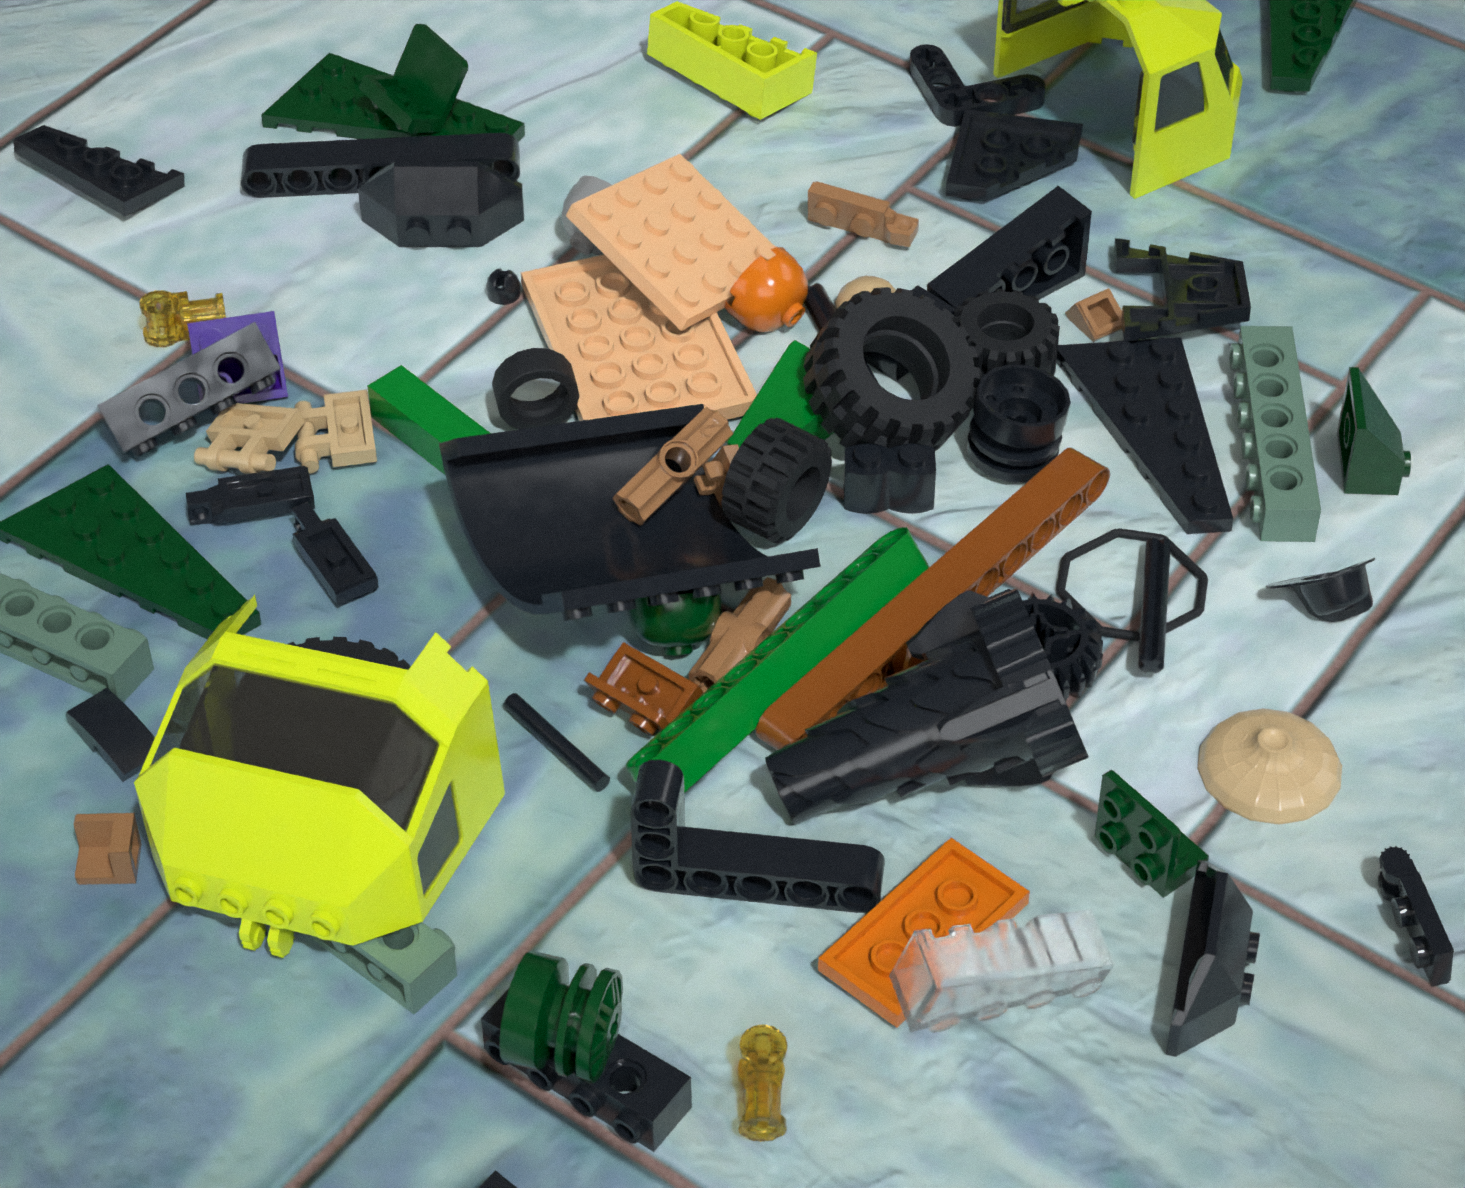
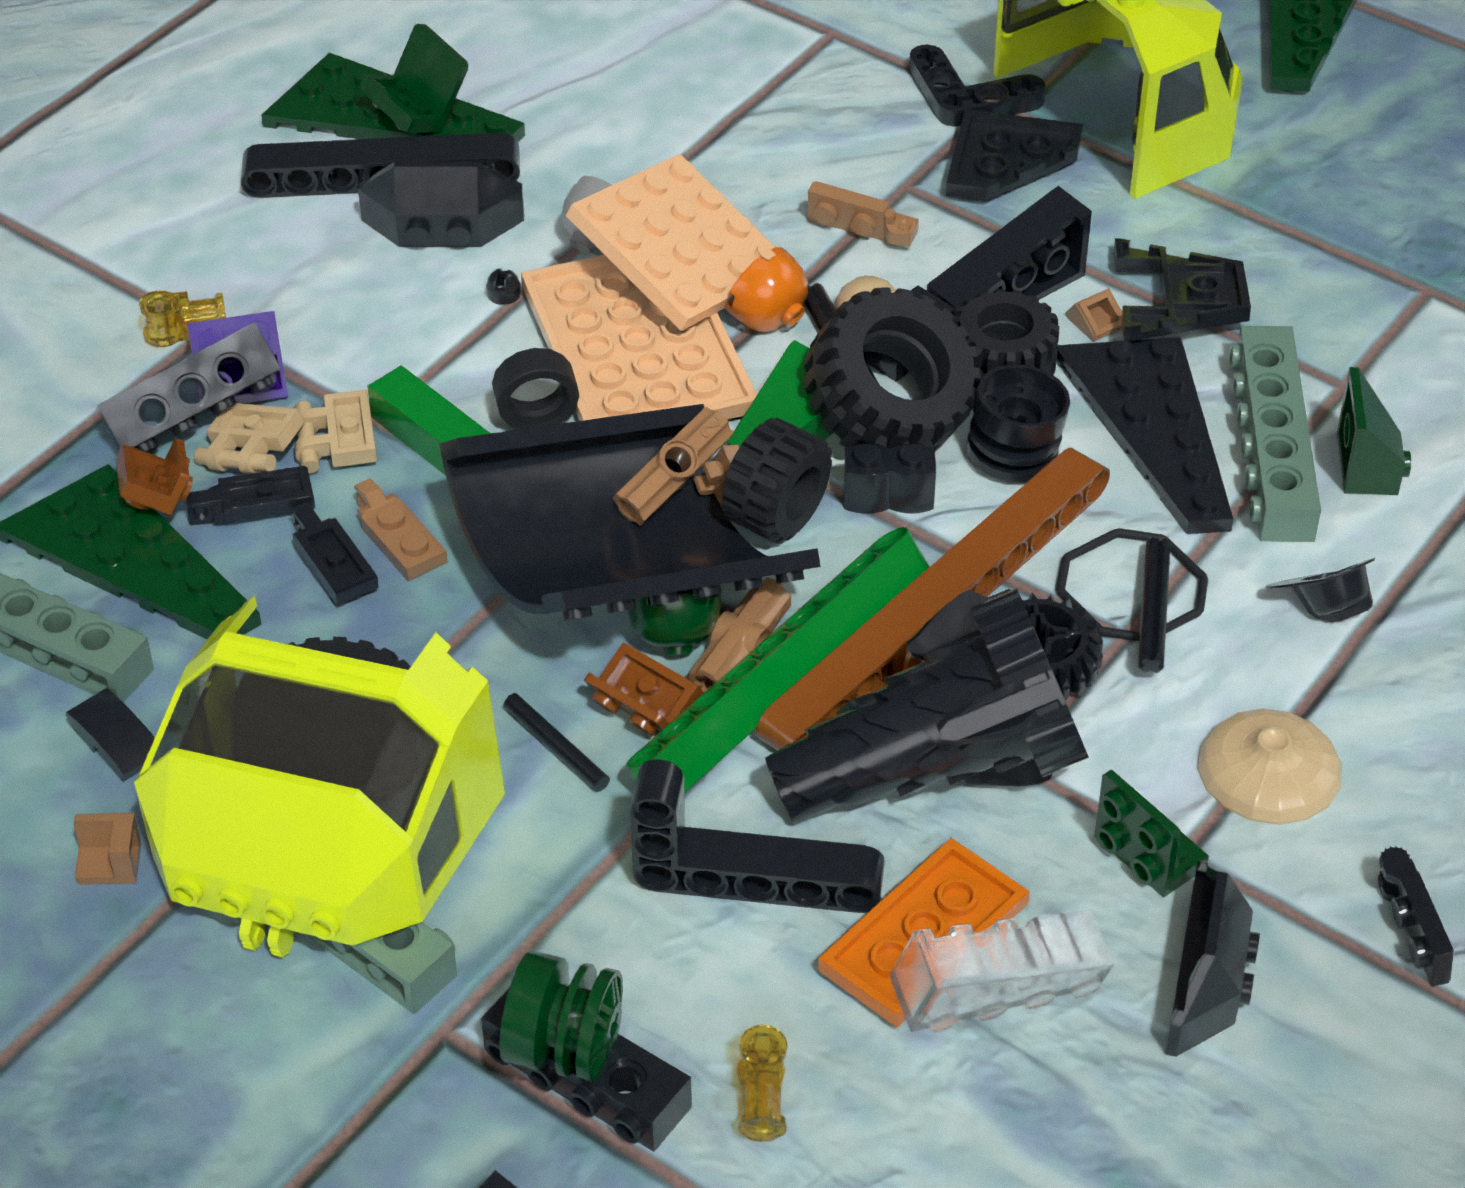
(97, 170): black wing -> none
(154, 481): none -> dark orange bracket
(397, 532): none -> medium nougat hinge
(730, 60): neon yellow wedge -> none

